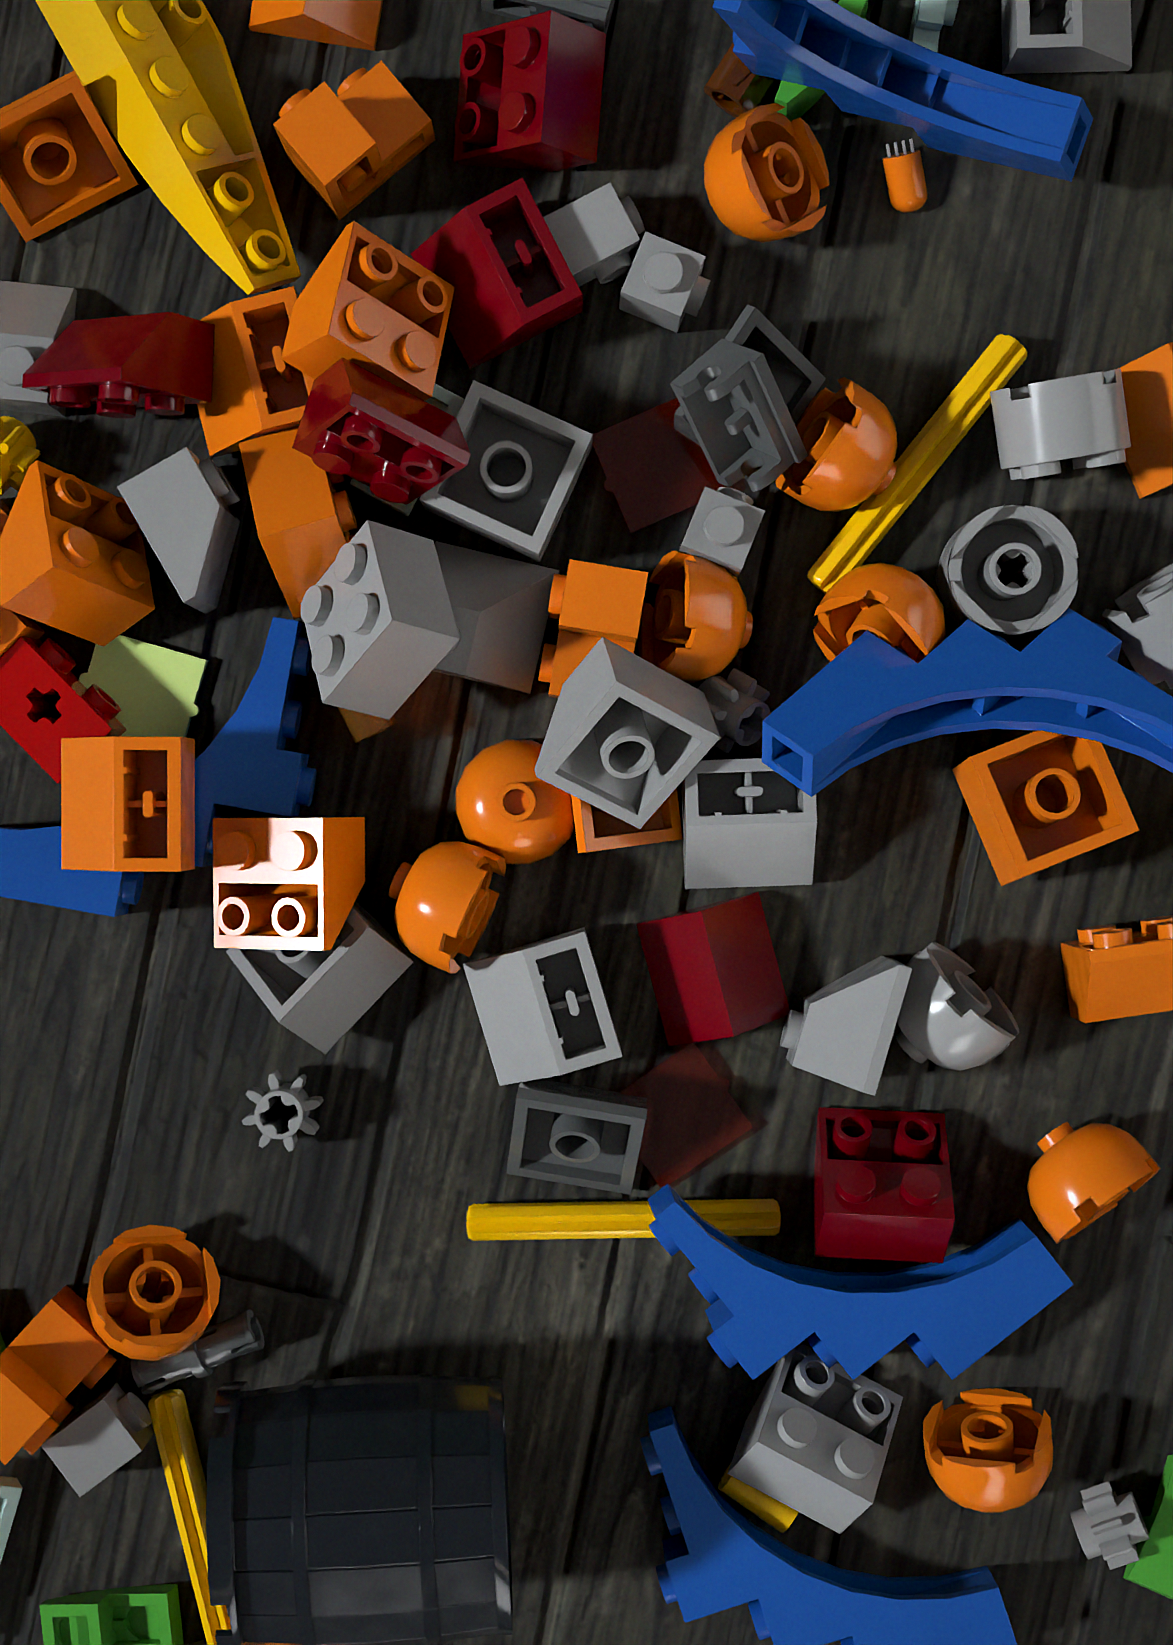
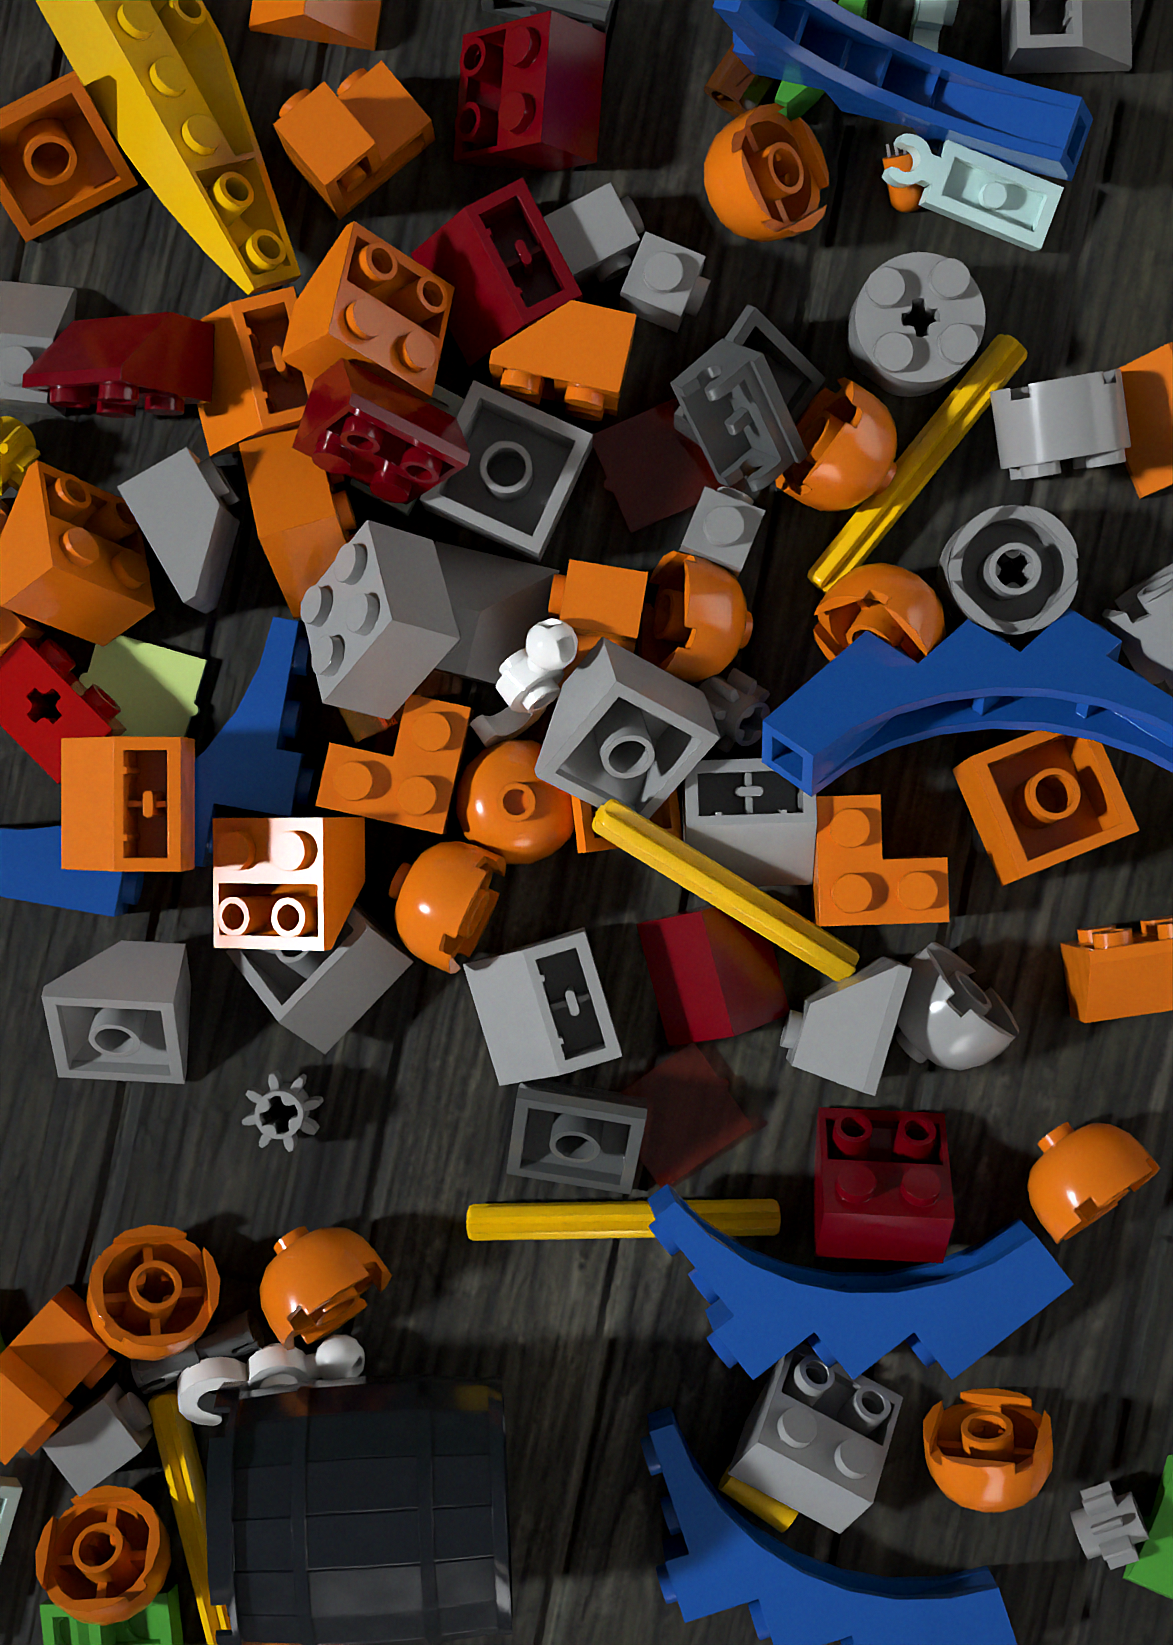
(104, 1556): none -> orange cylinder
(123, 1014): none -> light grey slope
(269, 1367): none -> white piece
(318, 1282): none -> orange cylinder
(416, 783): none -> orange brick
(529, 681): none -> white piece
(568, 358): none -> orange slope
(724, 890): none -> yellow axle
(858, 883): none -> orange brick
(937, 294): none -> light grey brick
(979, 191): none -> light aqua plate

